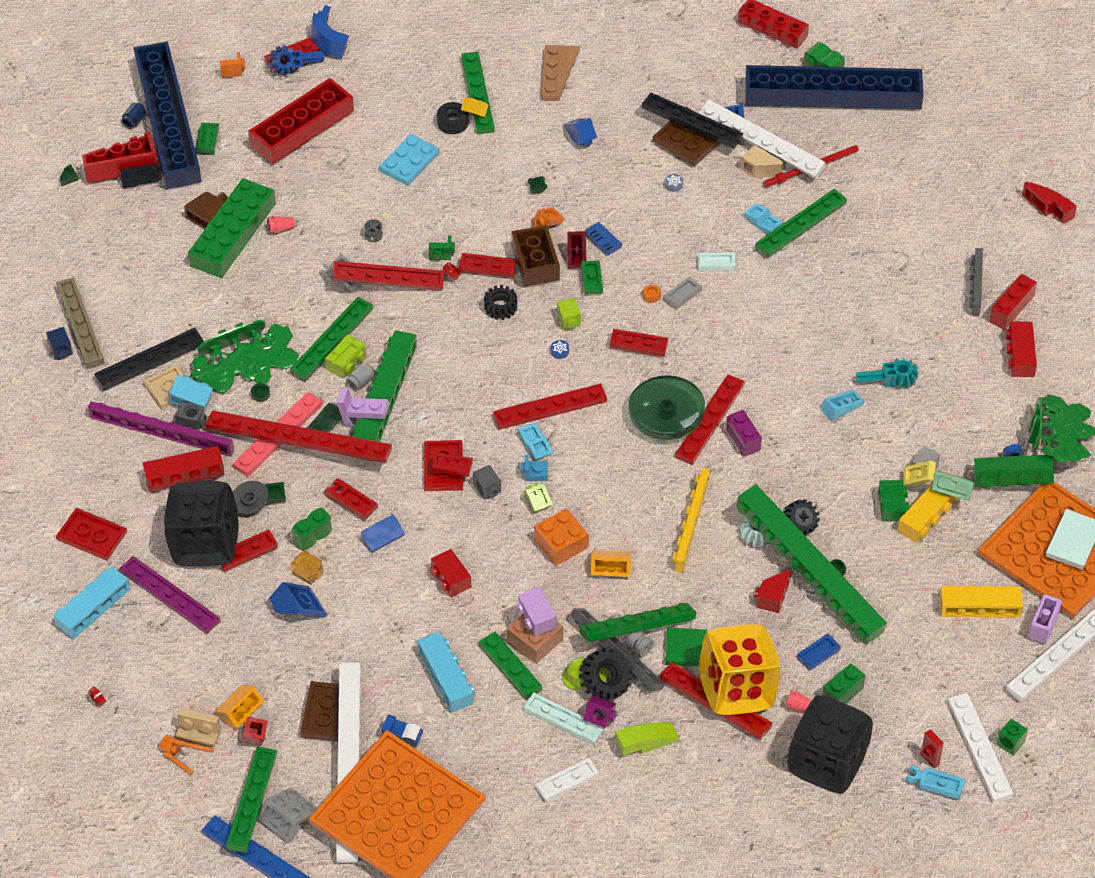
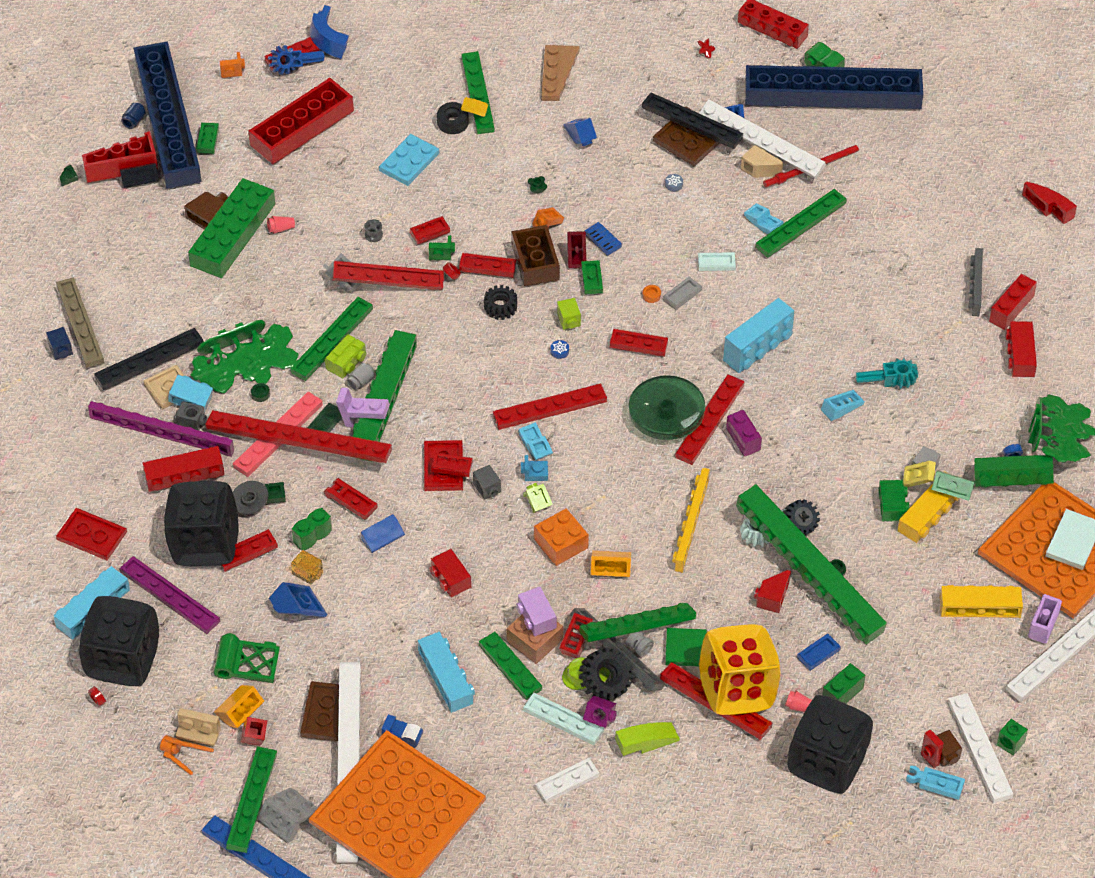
(119, 641): none -> black piece
(229, 659): none -> green piece
(429, 230): none -> red plate
(564, 649): none -> red slope
(705, 48): none -> red plant
(758, 335): none -> medium azure brick
(951, 748): none -> reddish brown brick

